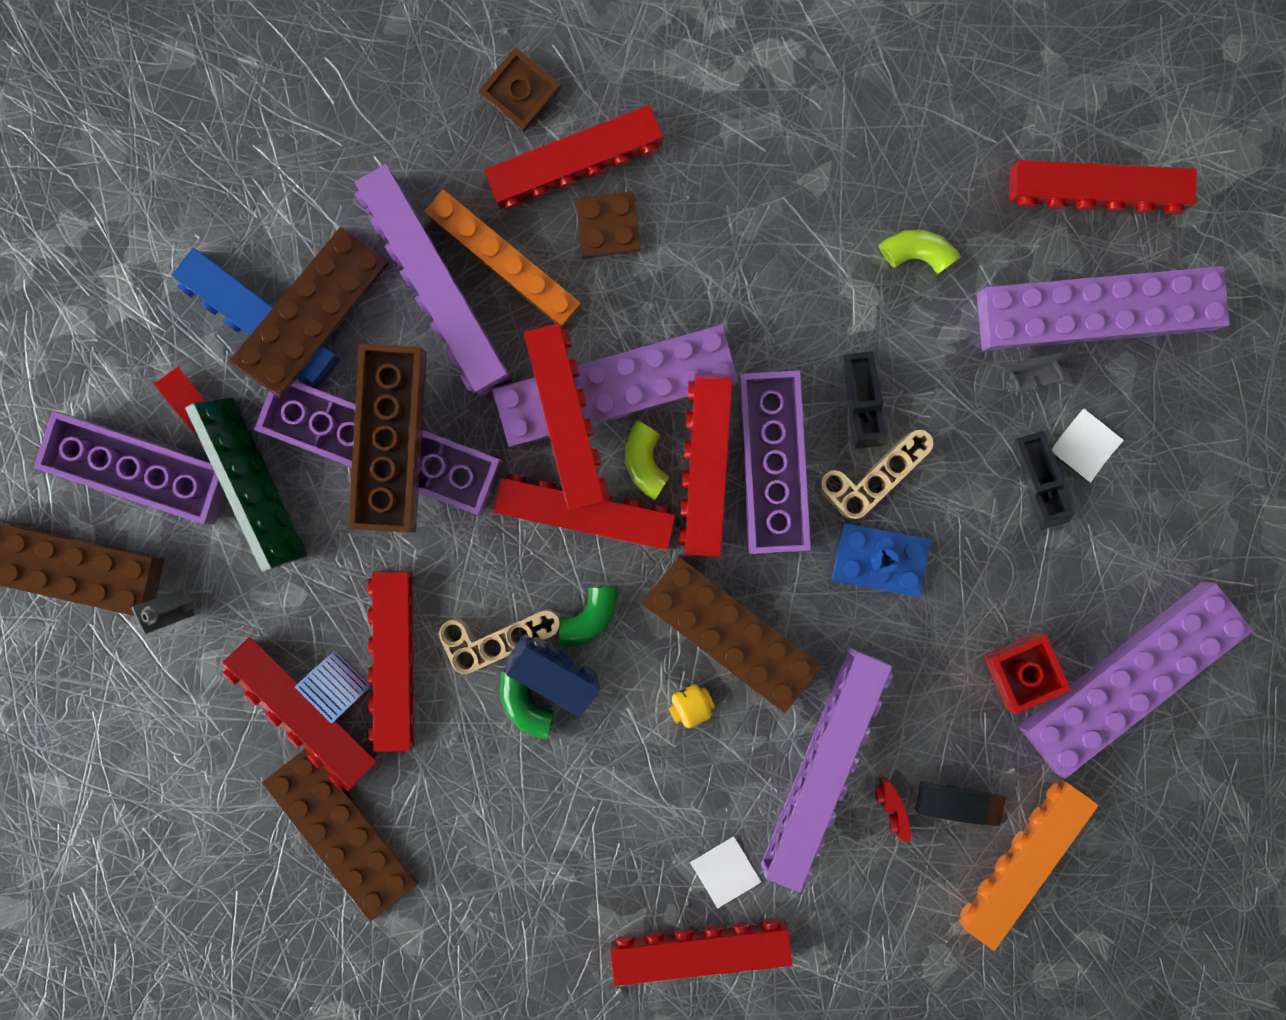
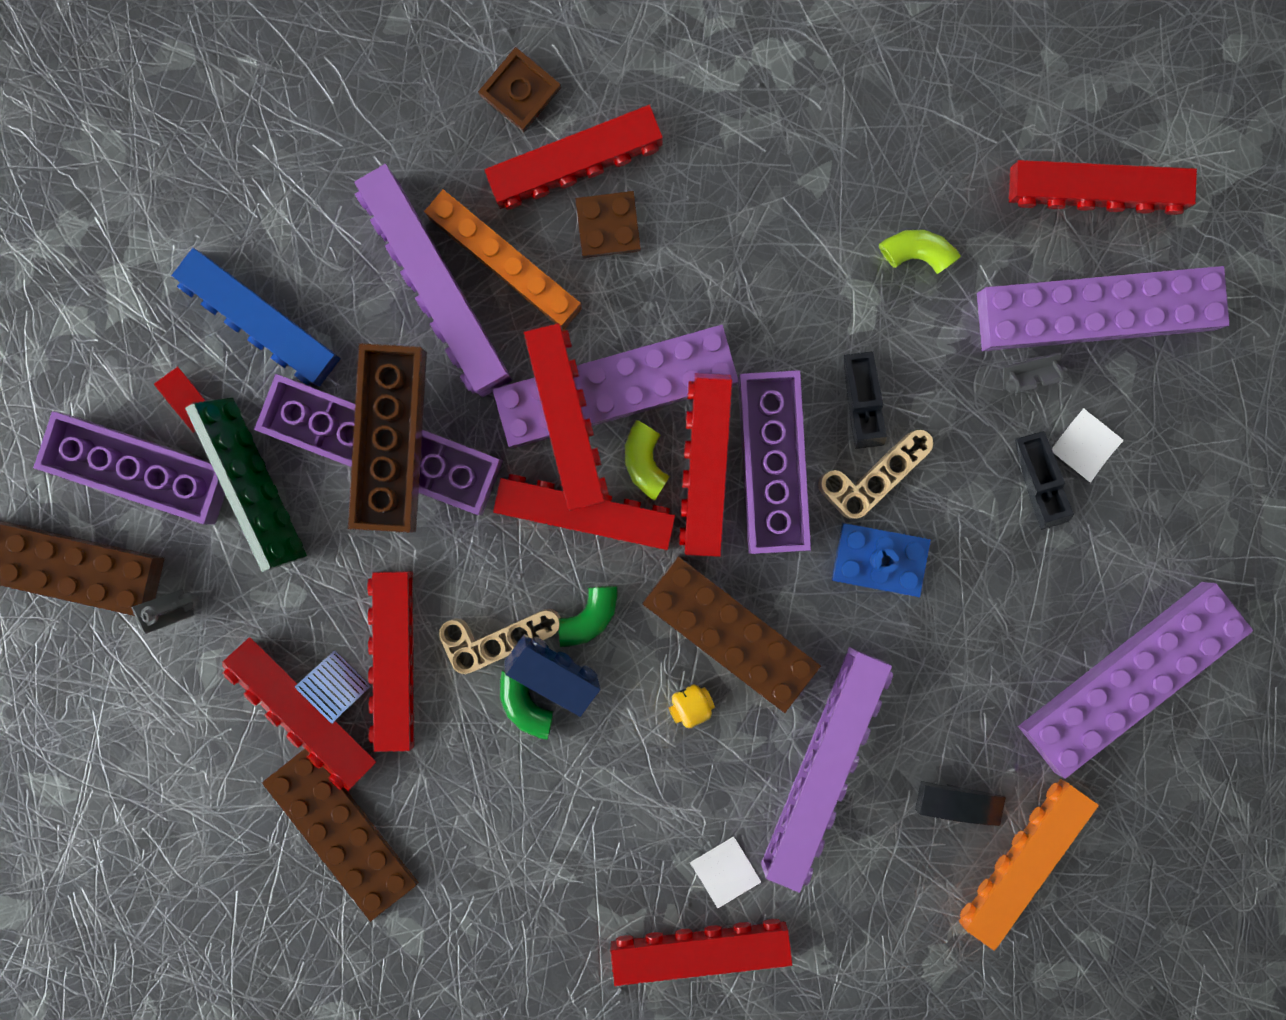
(309, 312): reddish brown plate -> none
(891, 802): red slope -> none
(1026, 672): red brick -> none

